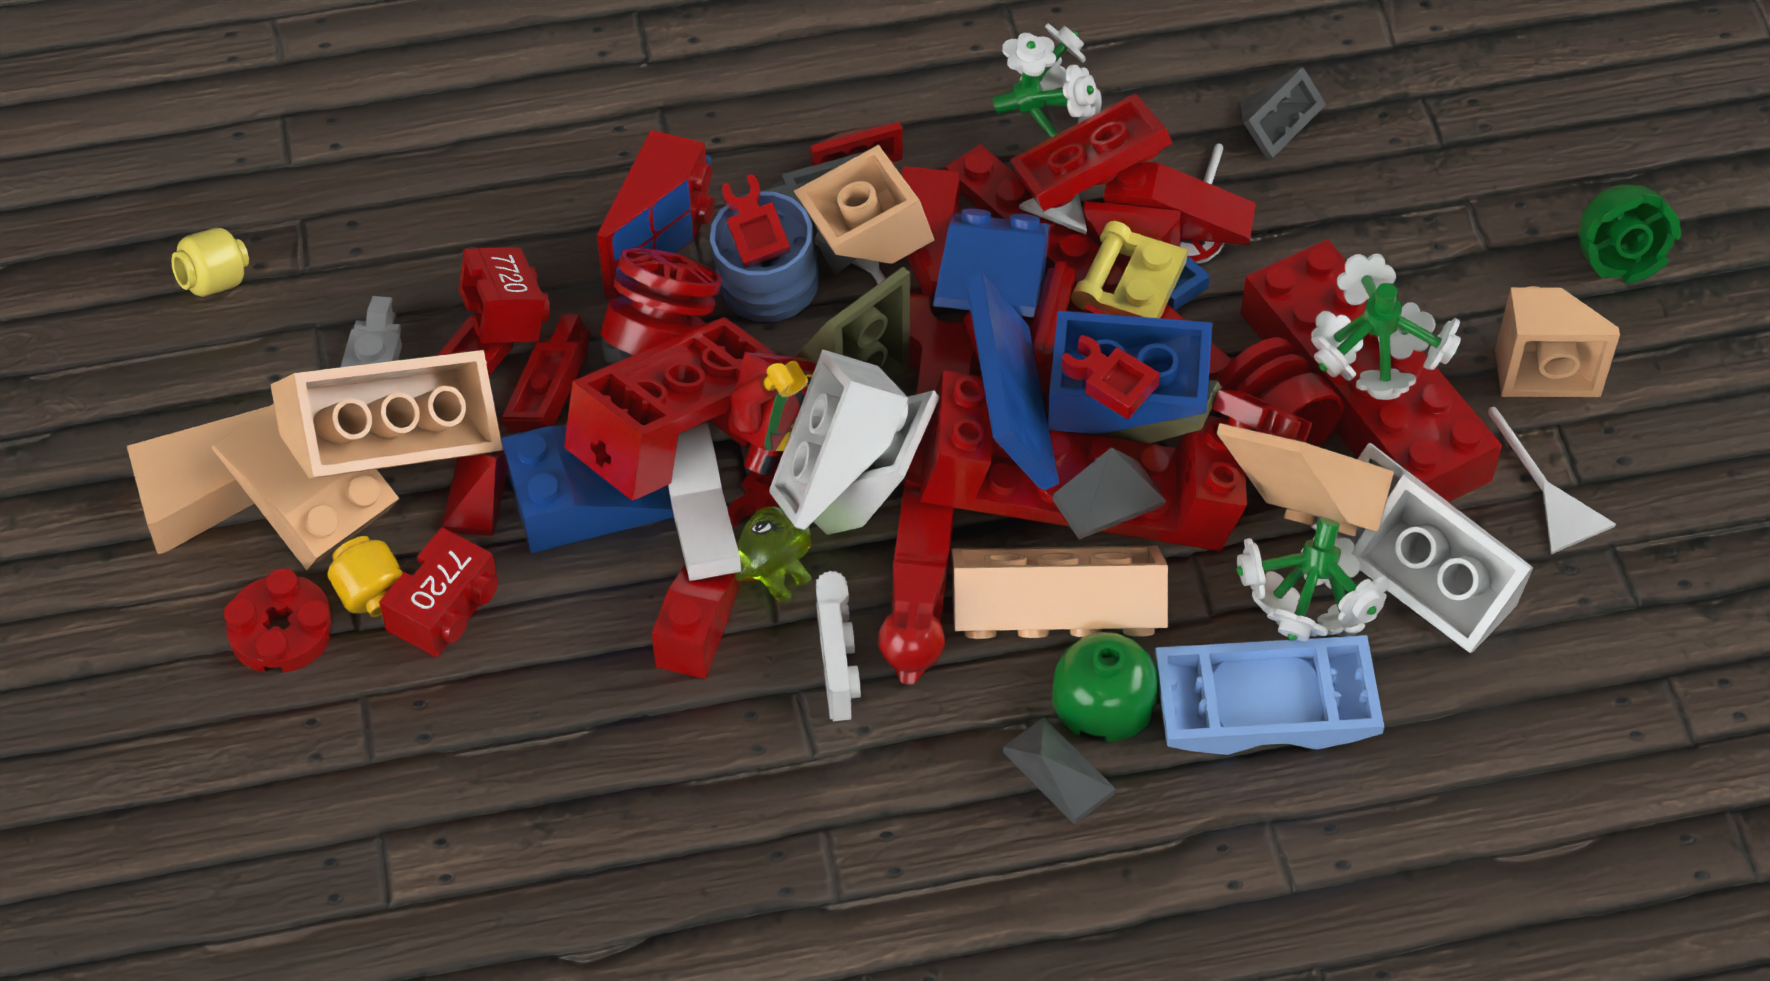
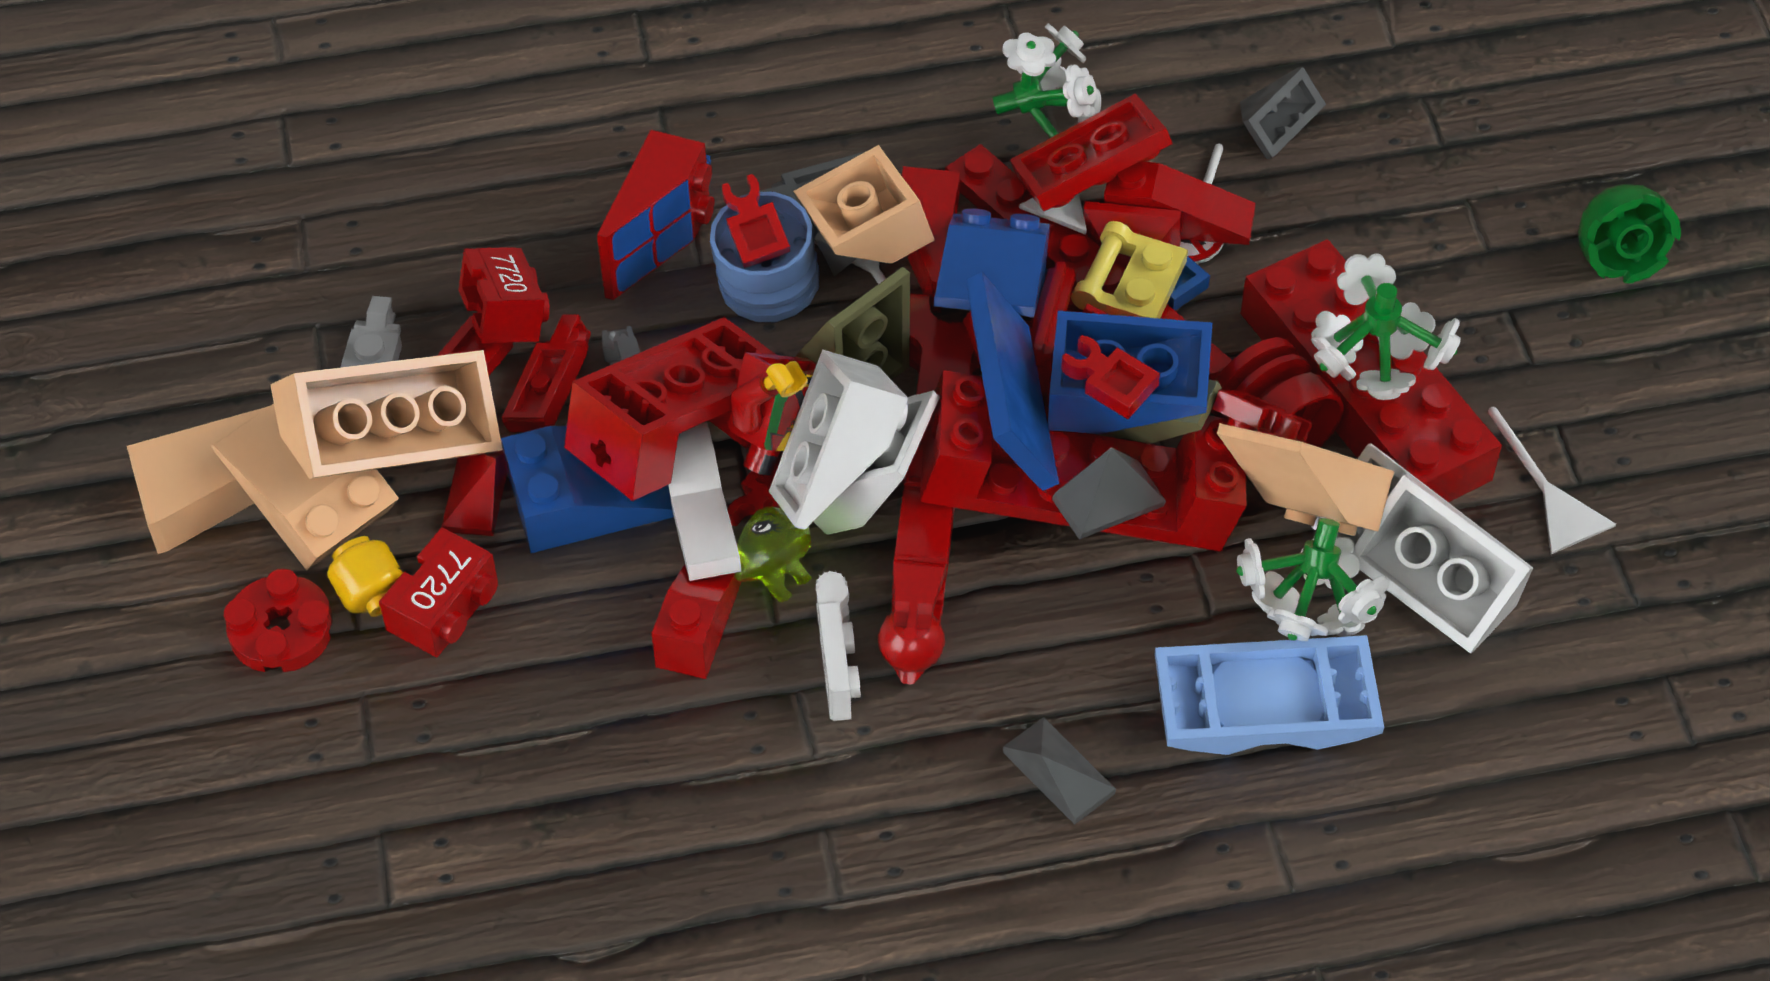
(209, 262): light yellow head -> none
(660, 301): red wheel -> none
(851, 142): red slope -> none
(1059, 590): light nougat slope -> none
(1105, 687): green cylinder -> none
(1553, 345): light nougat slope -> none

